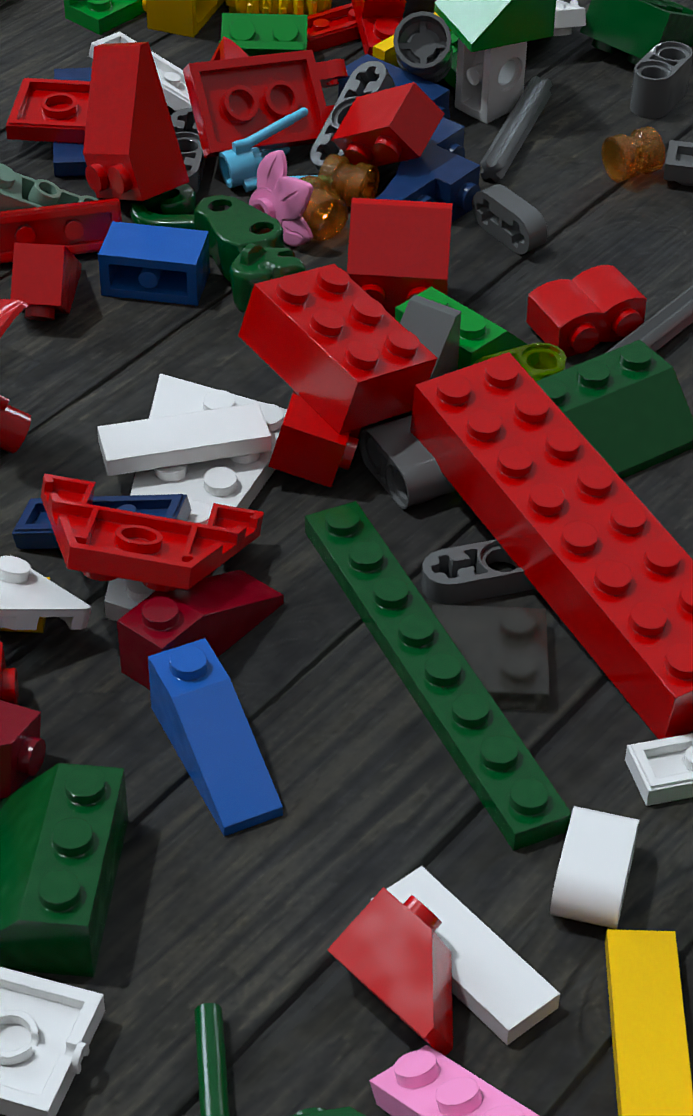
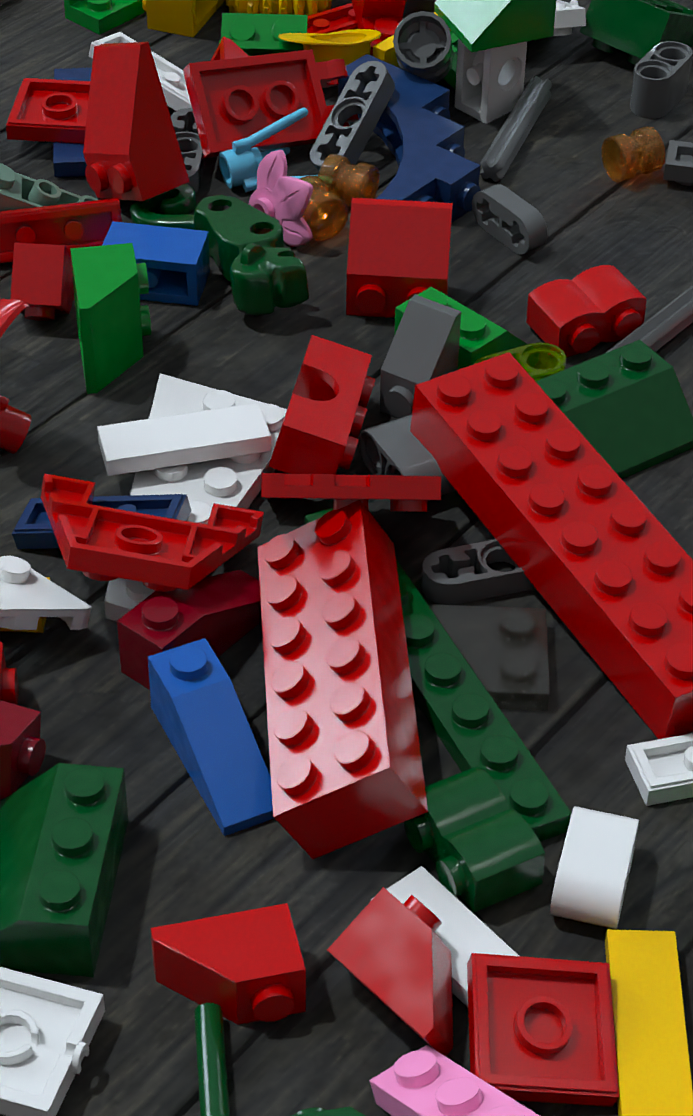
(109, 310): none -> green slope
(236, 960): none -> red slope
(336, 45): none -> yellow piece
(336, 346): red brick -> none
(338, 683): none -> red brick
(388, 126): red brick -> none
(404, 492): none -> red wing
(477, 840): none -> dark green brick
(543, 1028): none -> red tile

